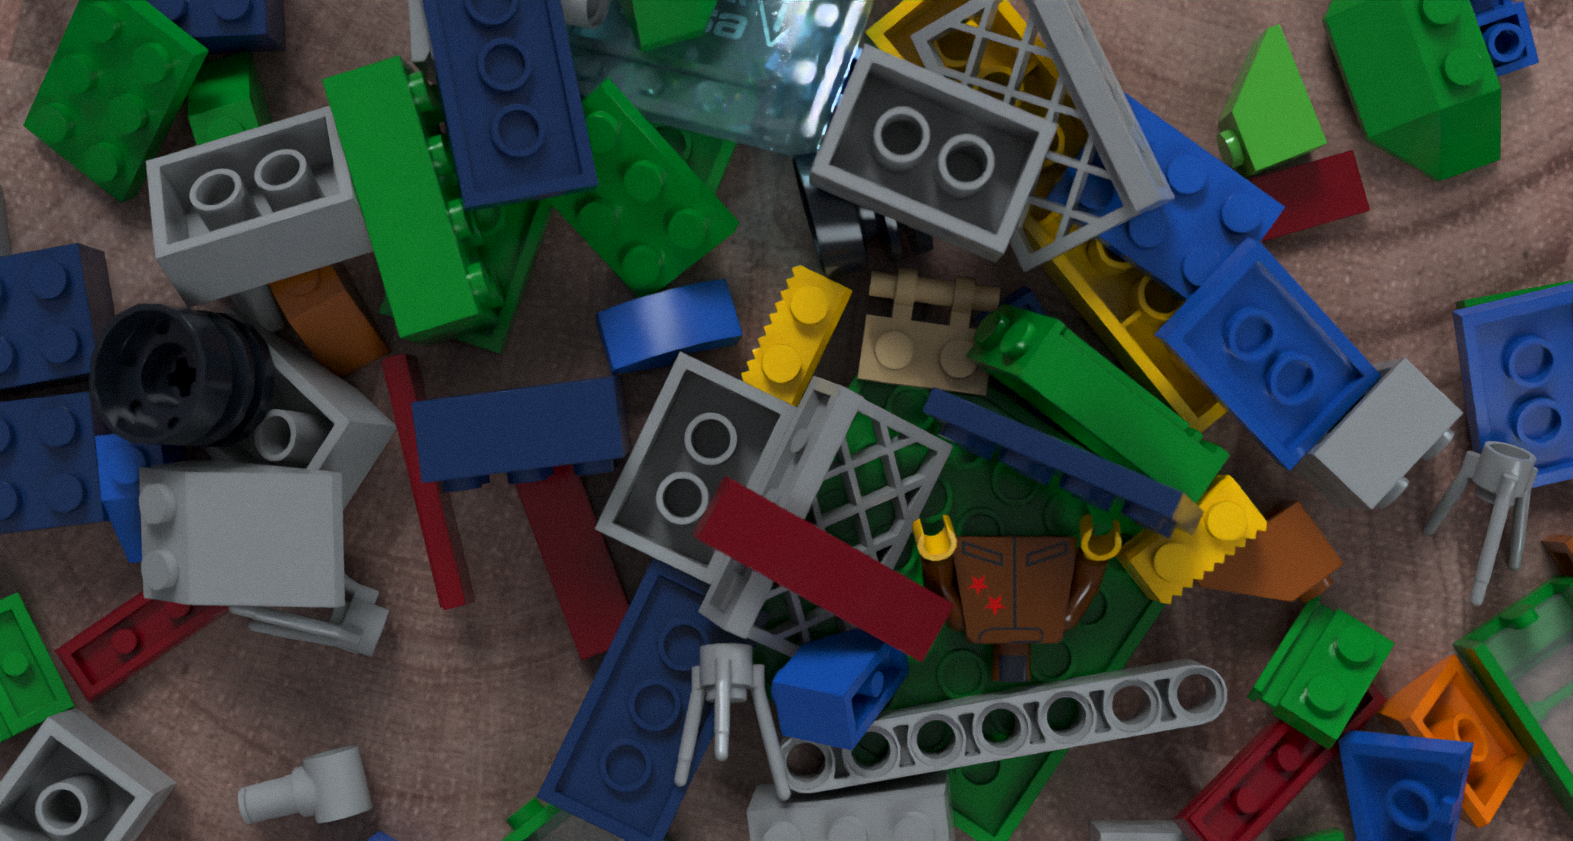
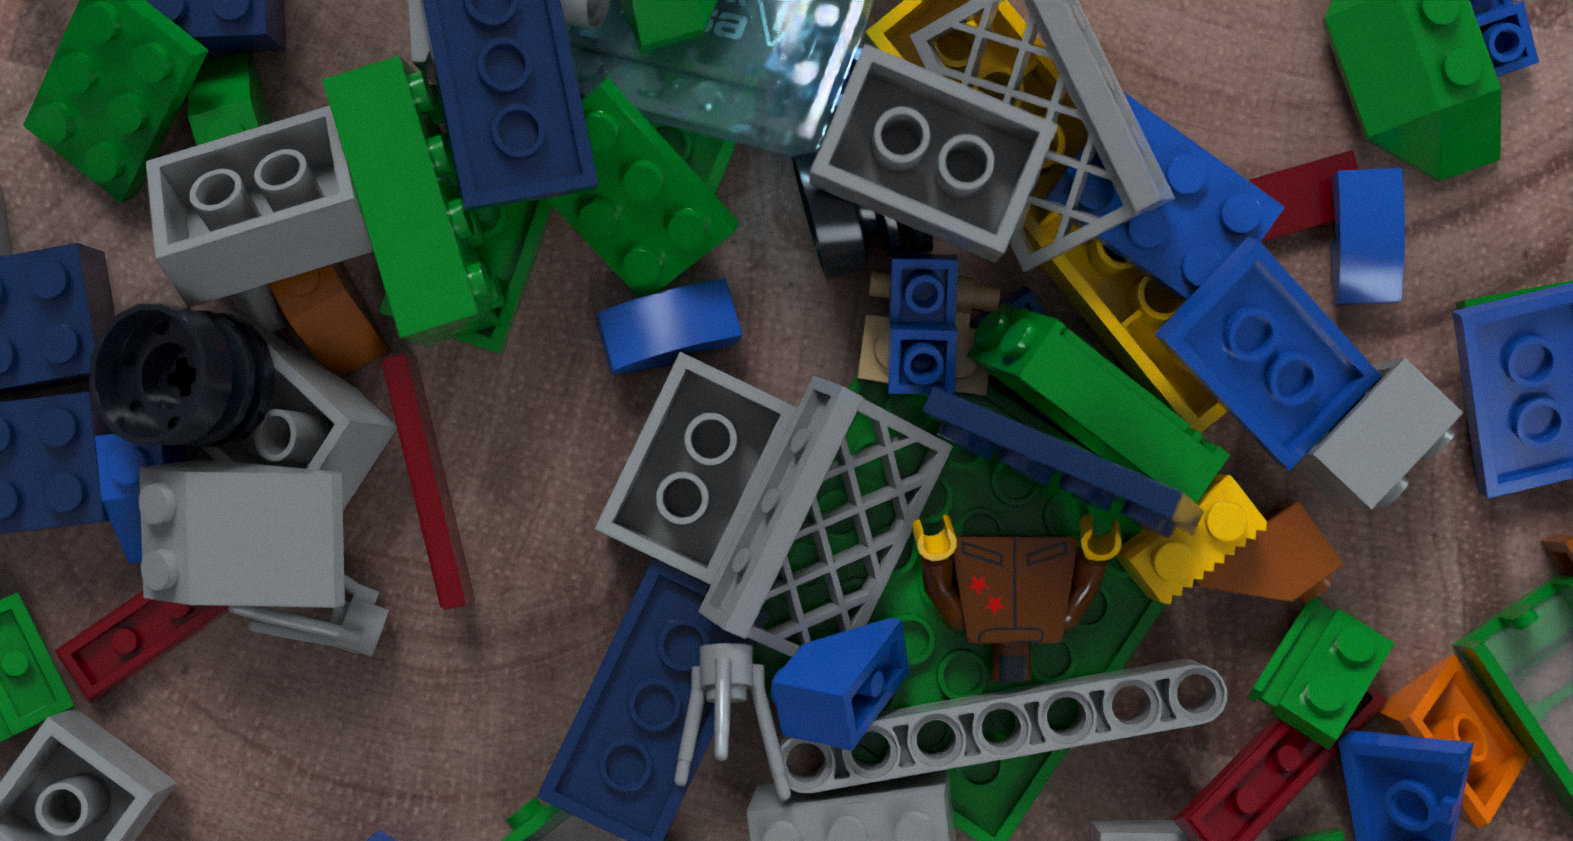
(326, 787): light grey pin -> none
(522, 433): dark blue brick -> none
(576, 558): dark red tile -> none
(796, 335): yellow brick -> none
(822, 569): dark red tile -> none
(922, 323): none -> blue slope
(1268, 111): bright green slope -> none
(1369, 236): none -> blue slope
(1504, 479): light grey plant -> none

